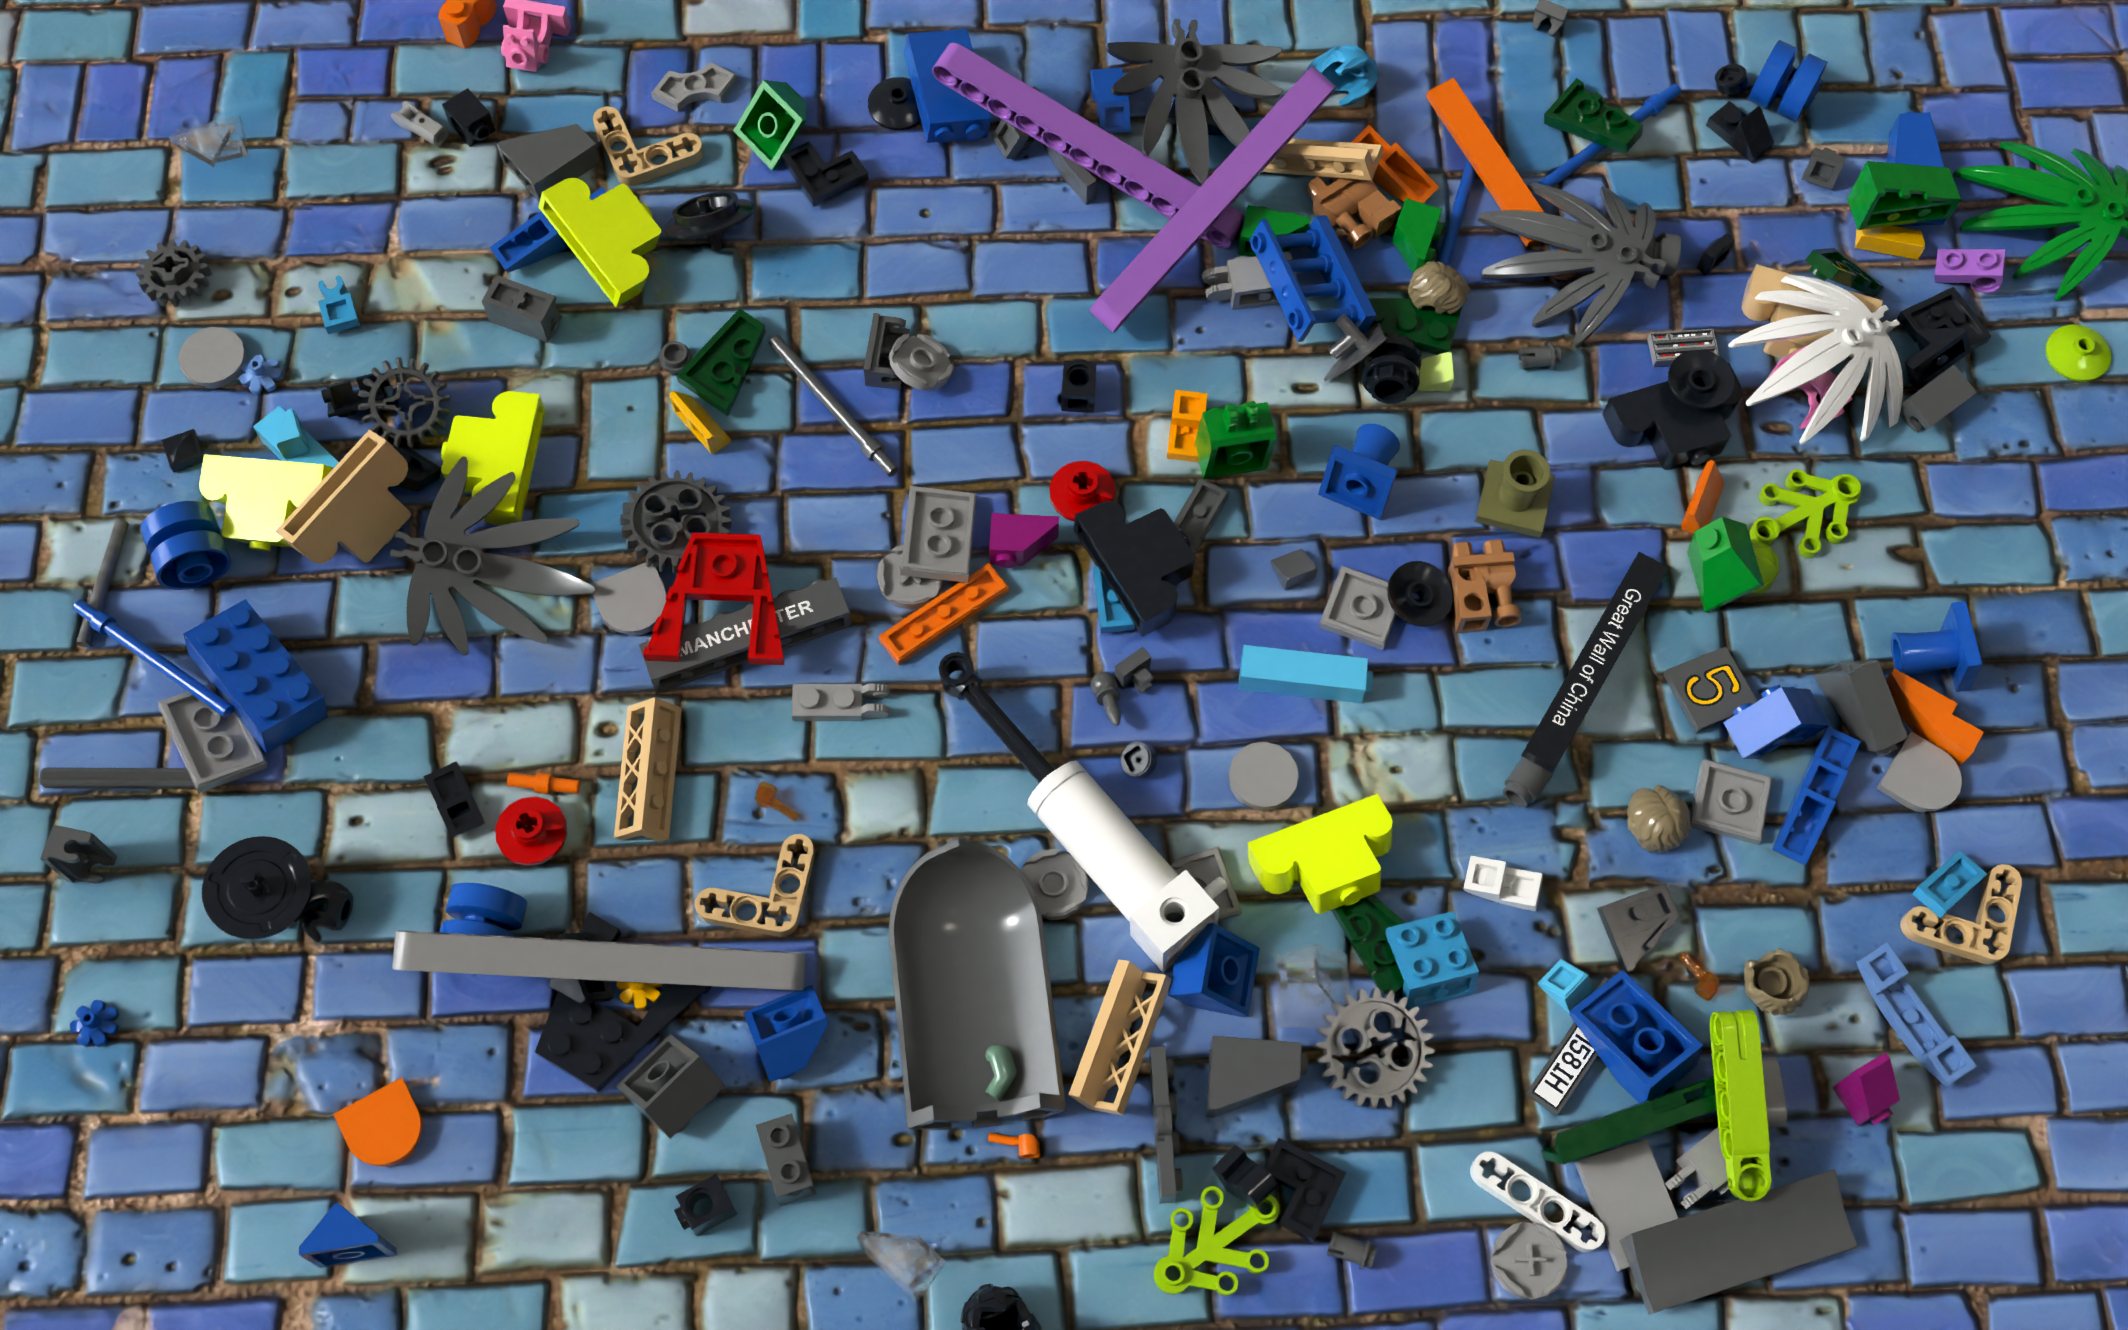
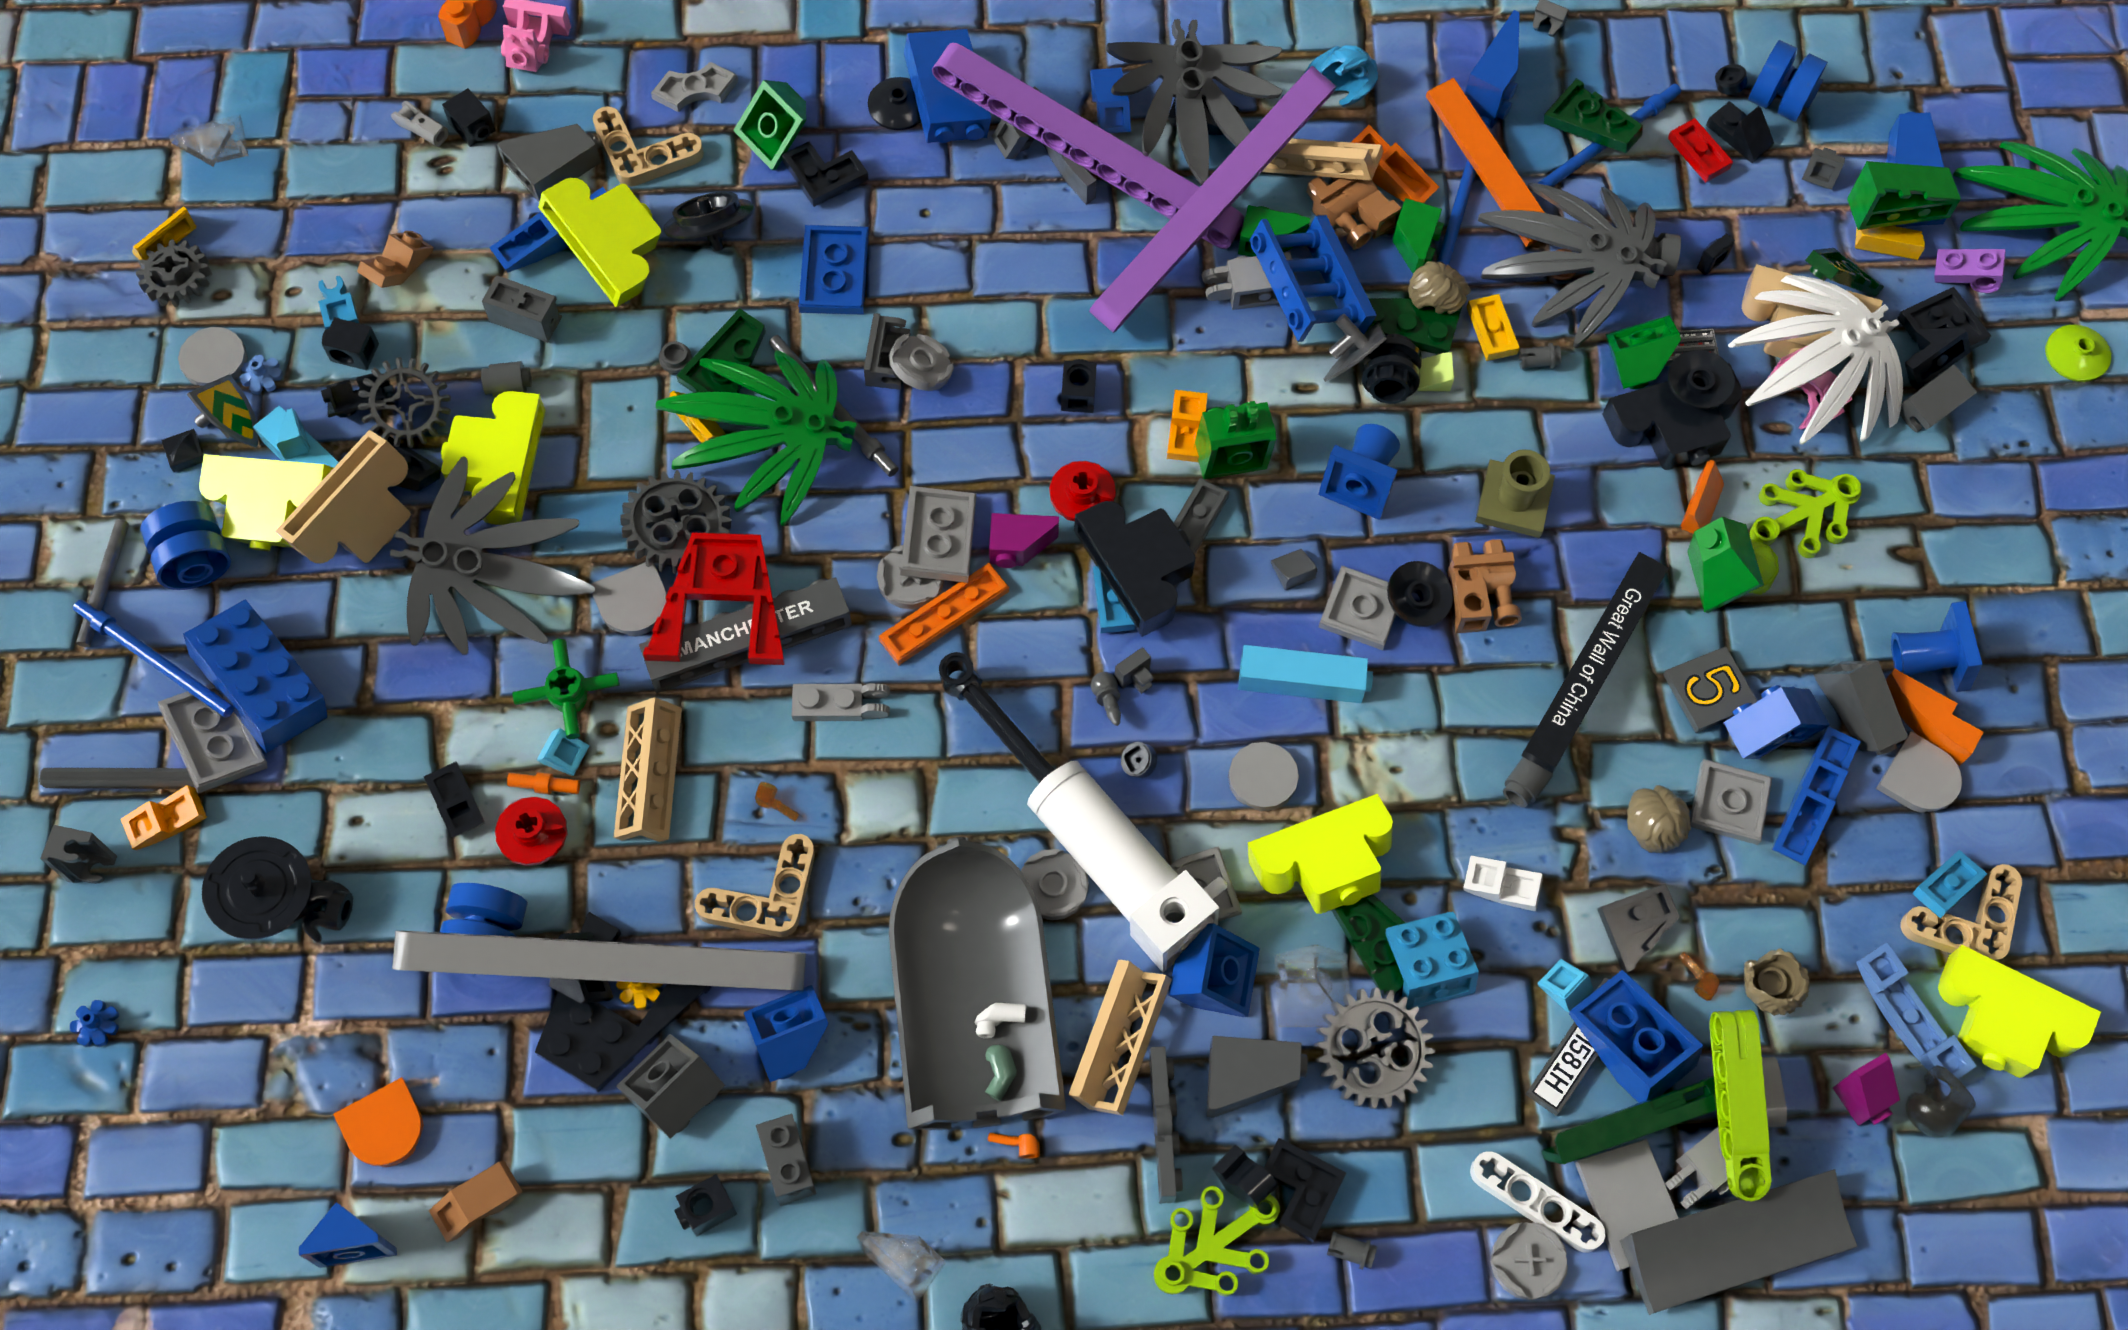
(162, 820): none -> light orange slope
(175, 228): none -> yellow slope
(226, 408): none -> shield
(350, 343): none -> black brick
(400, 258): none -> medium nougat slope
(475, 1199): none -> medium nougat slope
(506, 377): none -> dark grey brick
(563, 753): none -> medium azure slope
(566, 677): none -> green bar
(798, 422): none -> green plant
(834, 269): none -> blue tile
(995, 1015): none -> white arm
(1492, 327): none -> yellow plate
(1493, 78): none -> blue slope
(1643, 350): none -> green slope
(1700, 150): none -> red plate
(1934, 1111): none -> clear smoke helmet
(2011, 1014): none -> neon yellow brick

